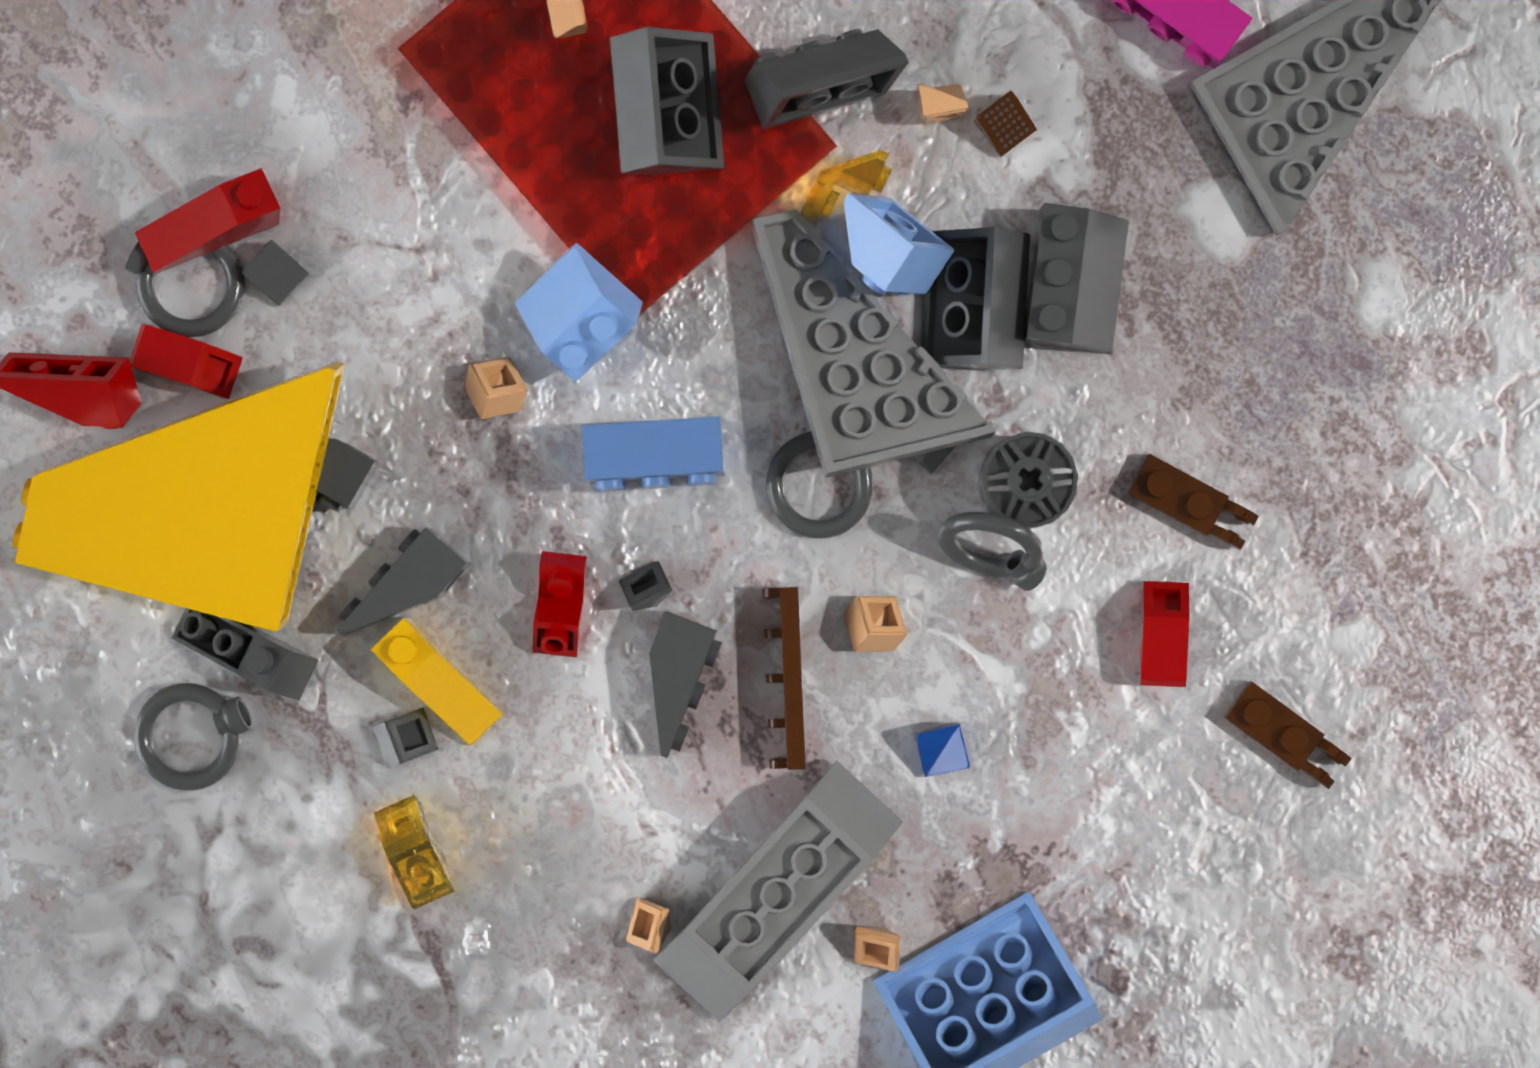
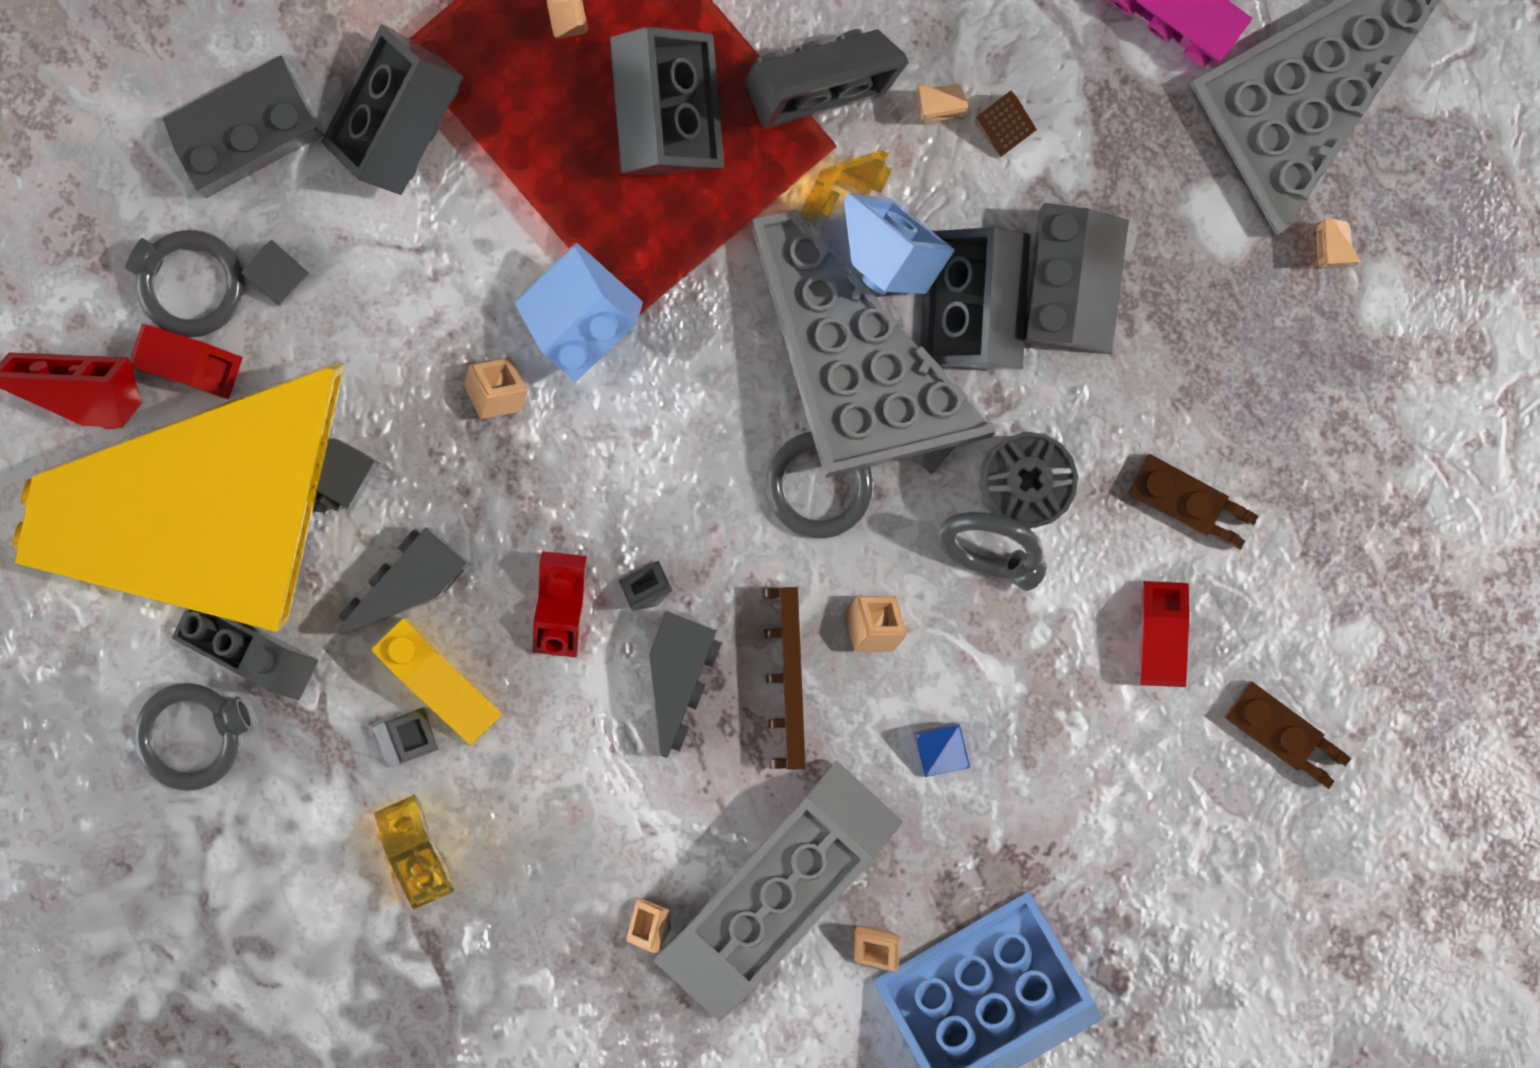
(210, 221): red slope -> none
(242, 127): none -> dark grey slope
(391, 110): none -> dark grey slope
(653, 453): medium blue brick -> none
(1334, 244): none -> light nougat slope

